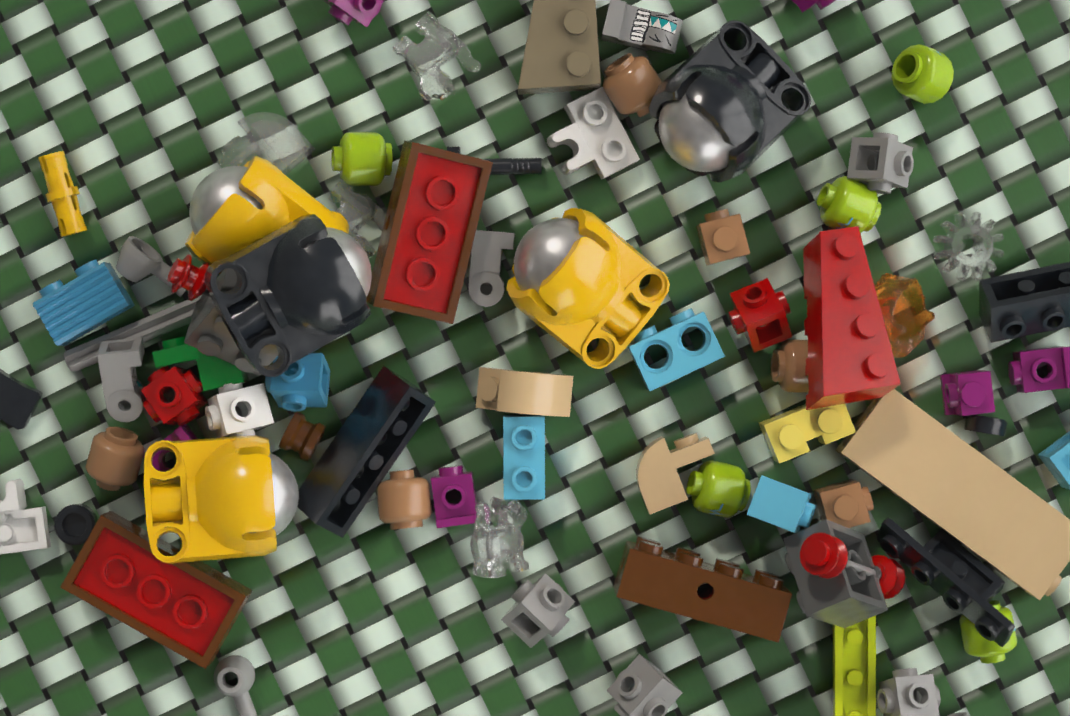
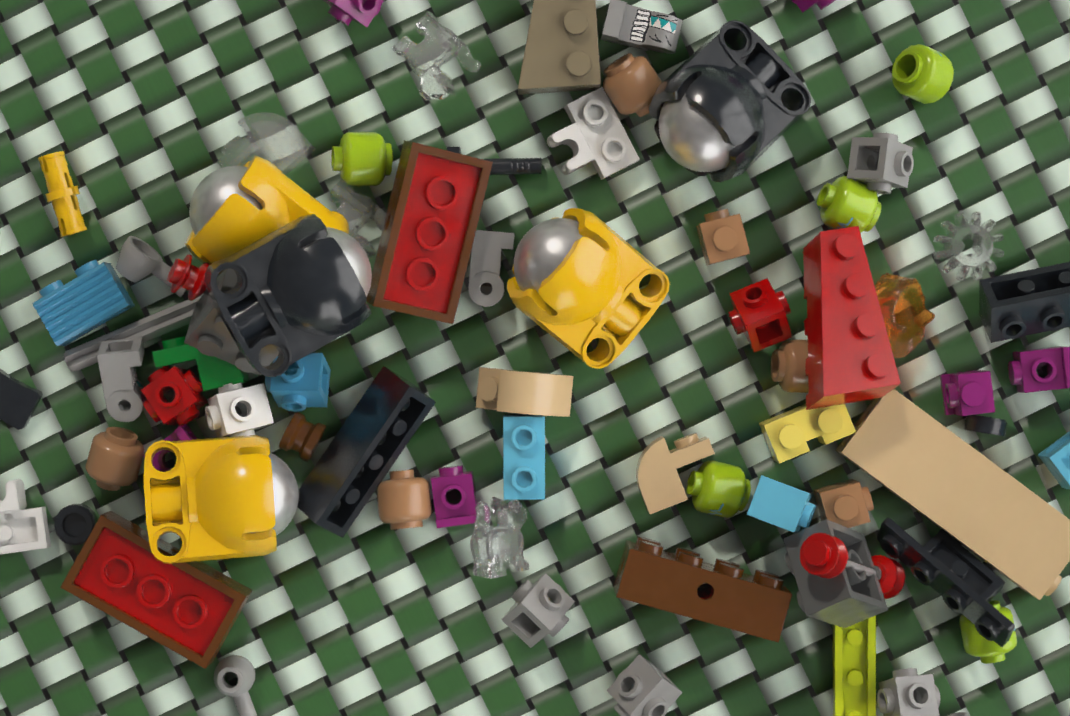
(679, 359): medium azure brick -> none

